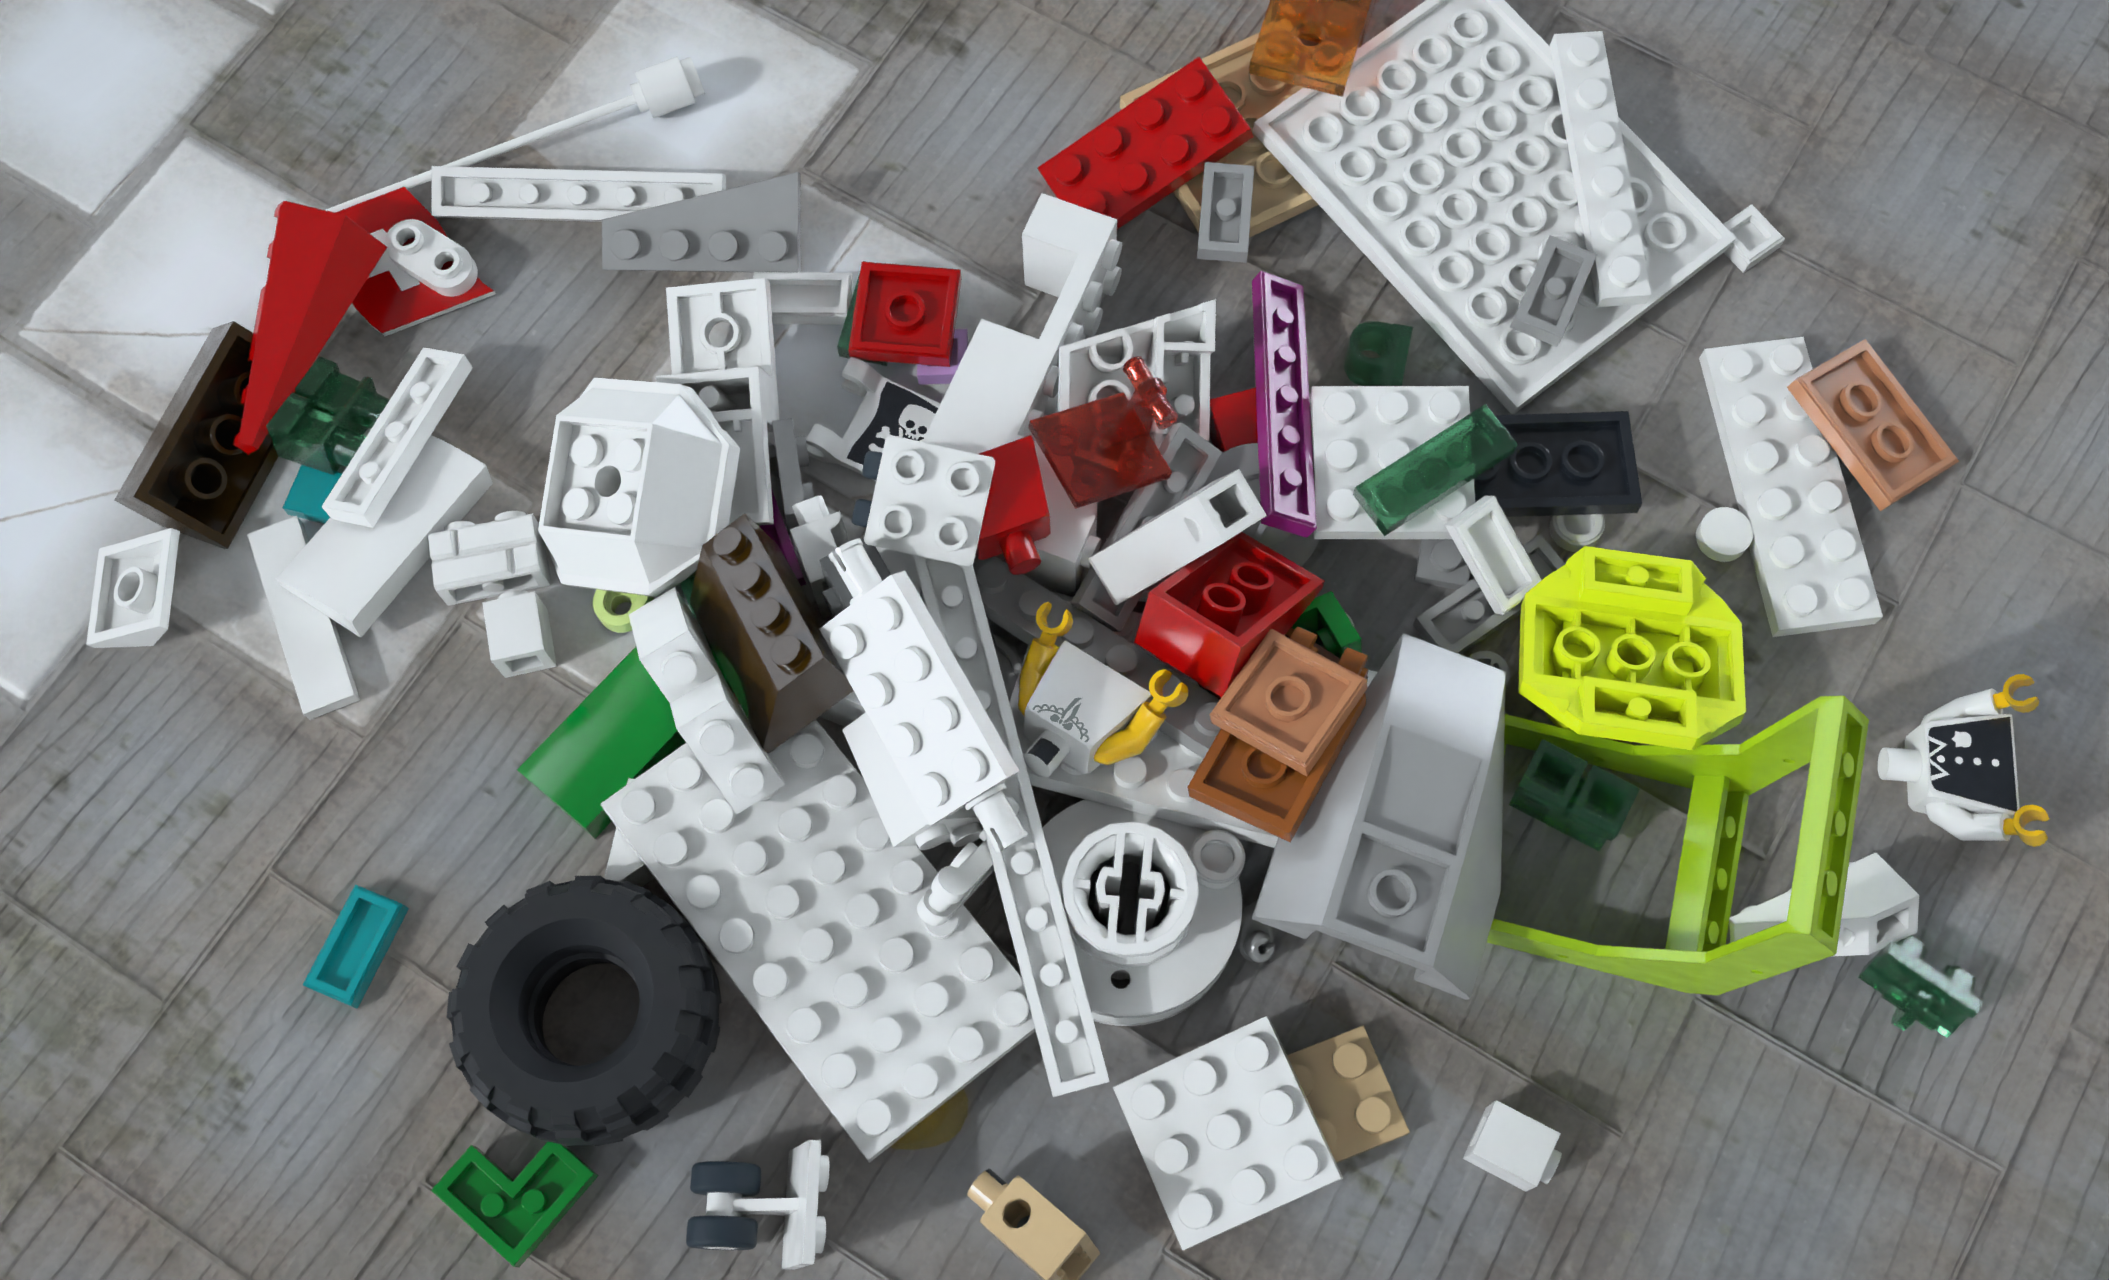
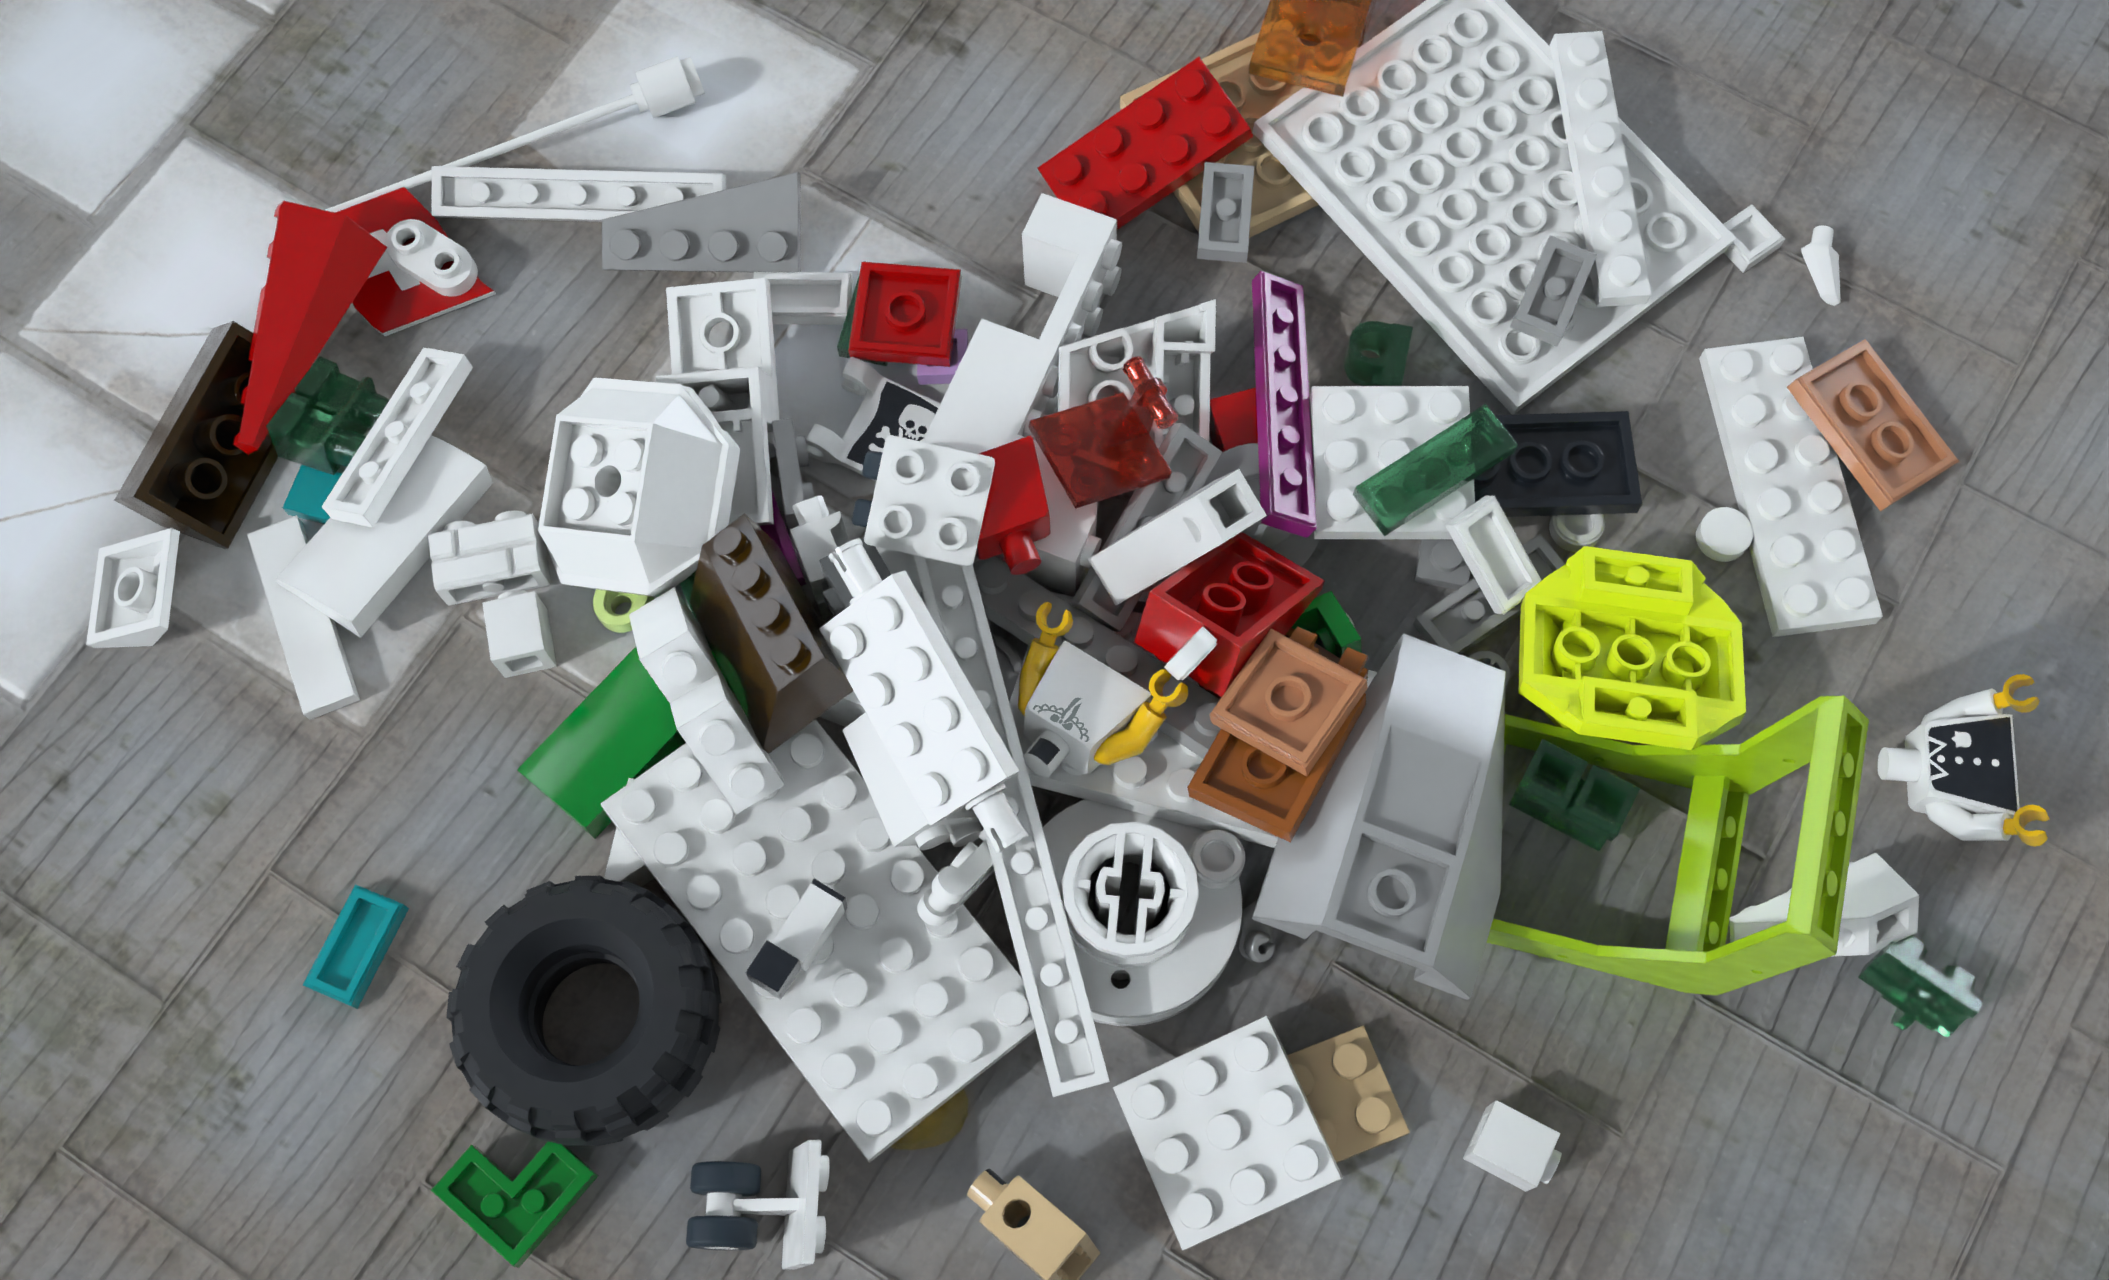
(798, 939): none -> piece
(1191, 654): none -> white tile
(1823, 264): none -> white bar

